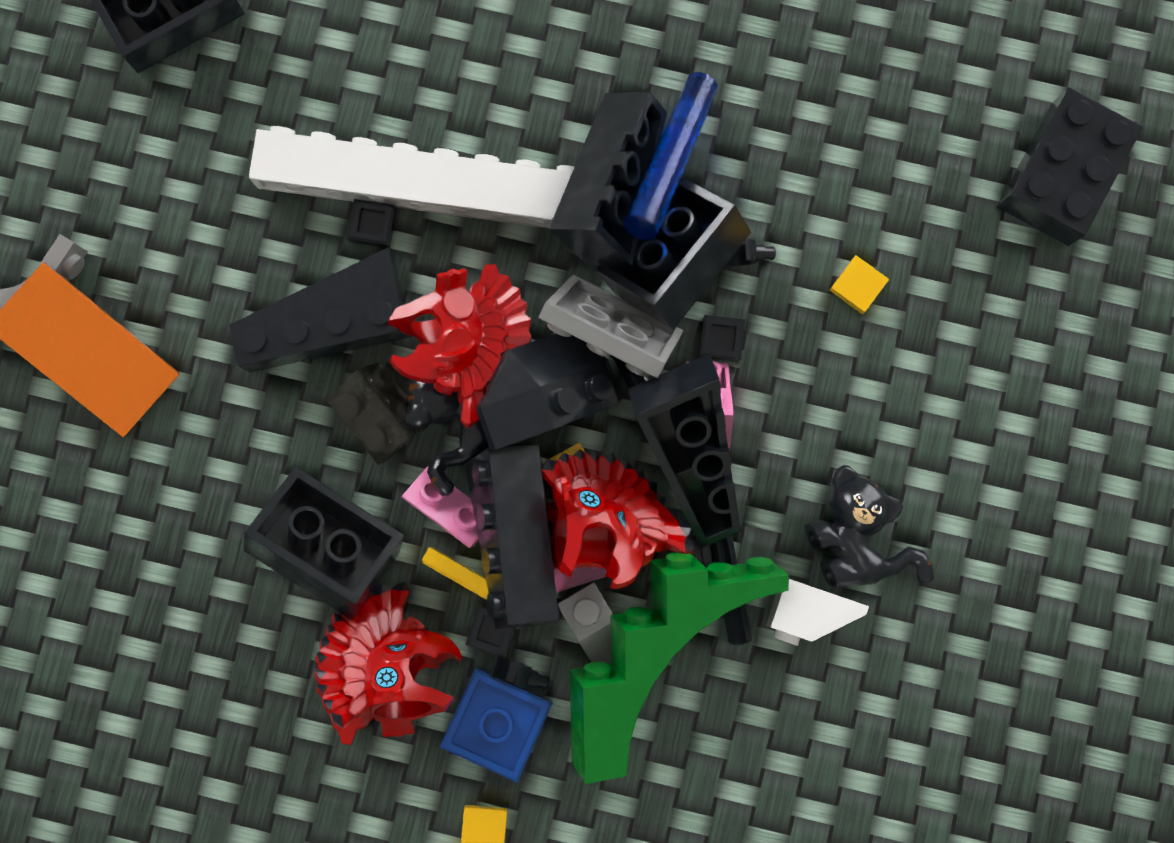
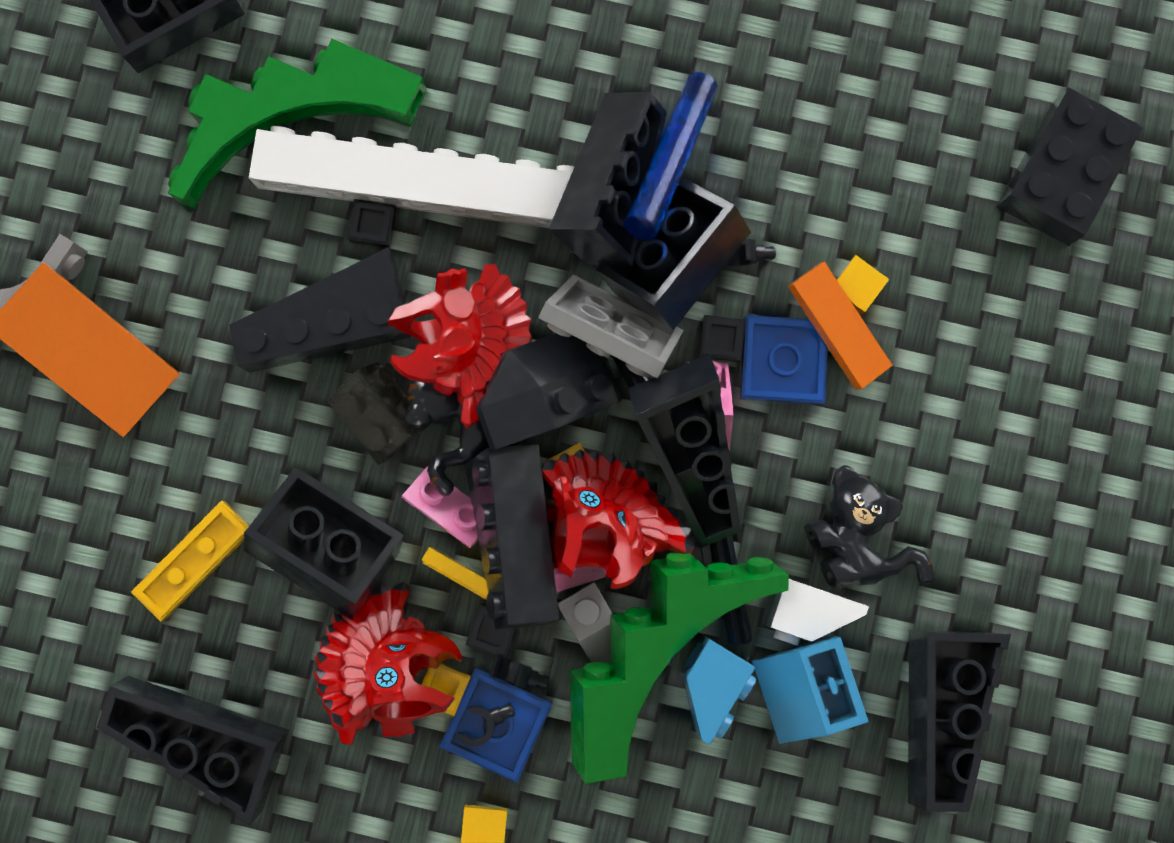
(191, 561): none -> yellow tile
(197, 741): none -> black wedge
(280, 95): none -> green arch
(449, 681): none -> yellow tile
(493, 717): none -> black piece
(712, 685): none -> dark azure slope
(783, 361): none -> blue tile
(810, 690): none -> dark azure slope
(840, 325): none -> orange tile
(948, 712): none -> black wedge

